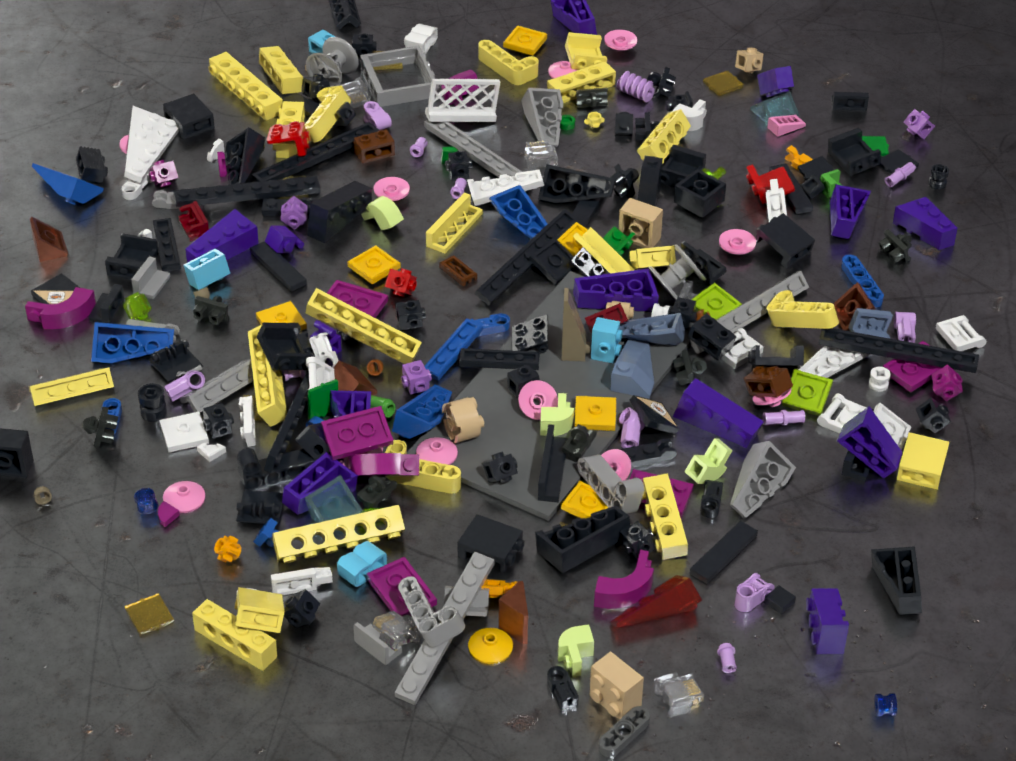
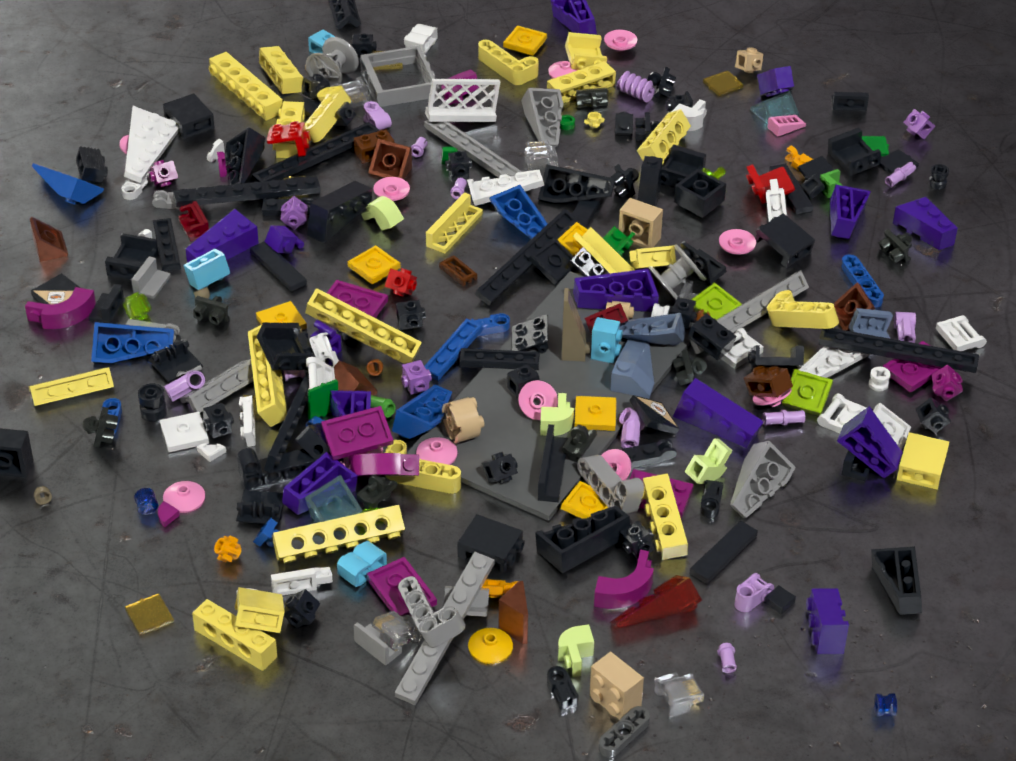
(391, 160): none -> copper slope

